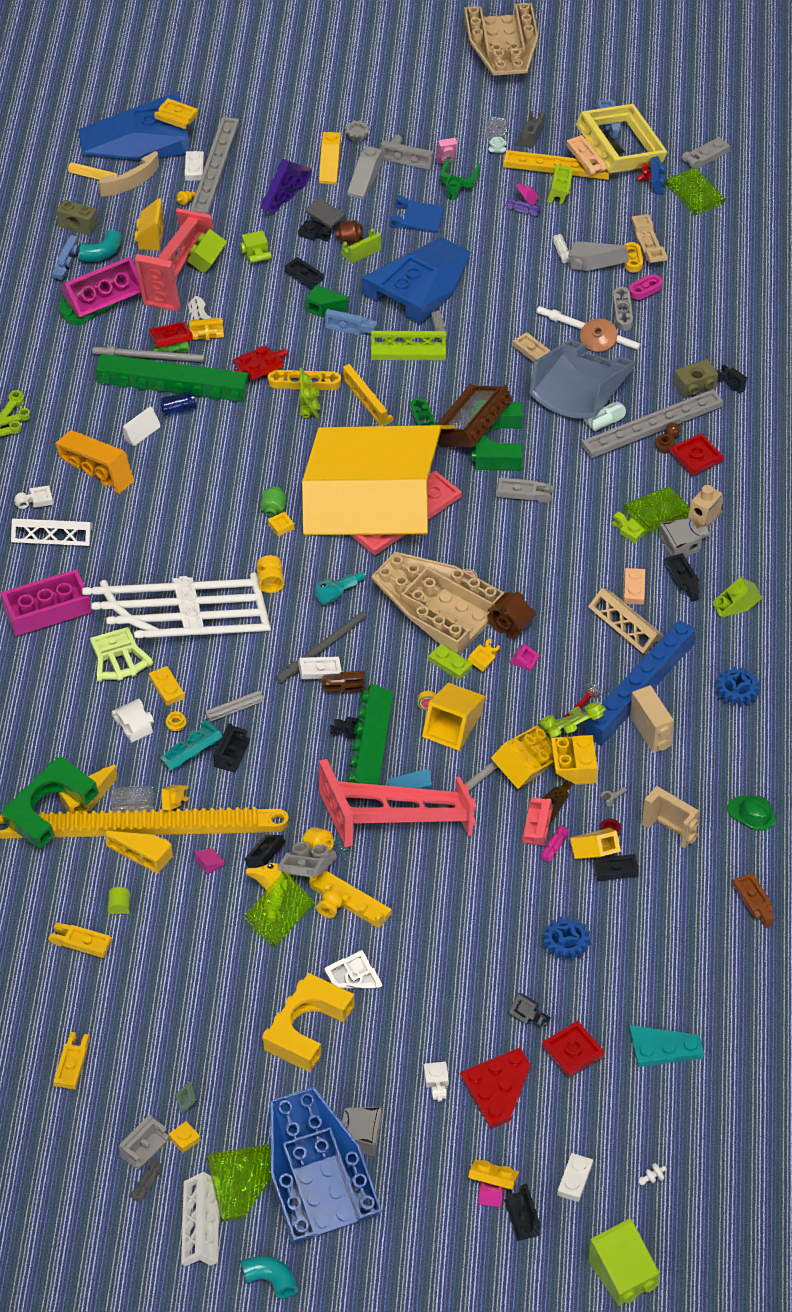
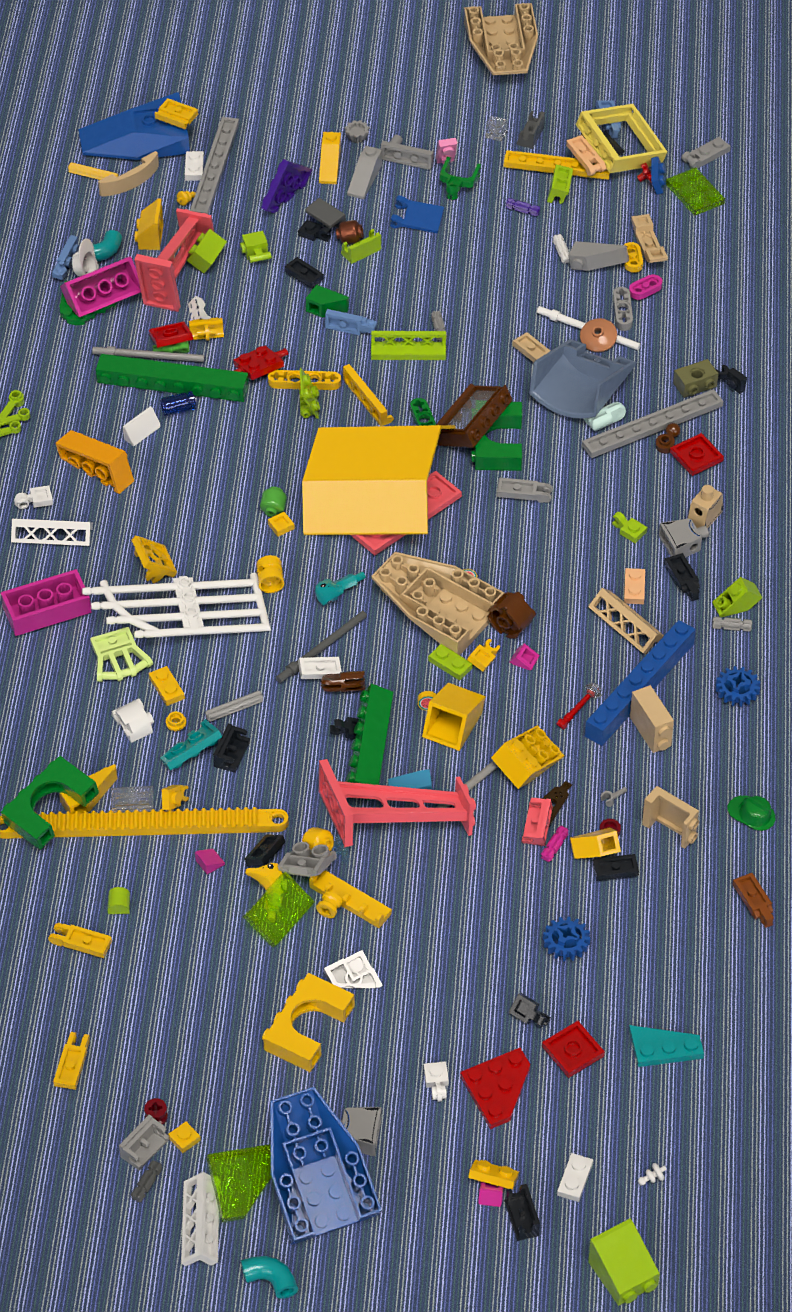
(77, 217): olive brick -> none
(84, 260): none -> white piece
(141, 848): yellow slope -> none
(156, 569): none -> yellow piece
(157, 1109): none -> dark red wheel
(186, 1097): sand green slope -> none
(419, 278): blue wedge -> none
(497, 145): light aqua plate -> none
(528, 193): dark pink slope -> none
(569, 723): lime plant -> none
(575, 759): yellow slope -> none
(657, 508): clear neon green plate -> none
(732, 624): none -> light grey axle

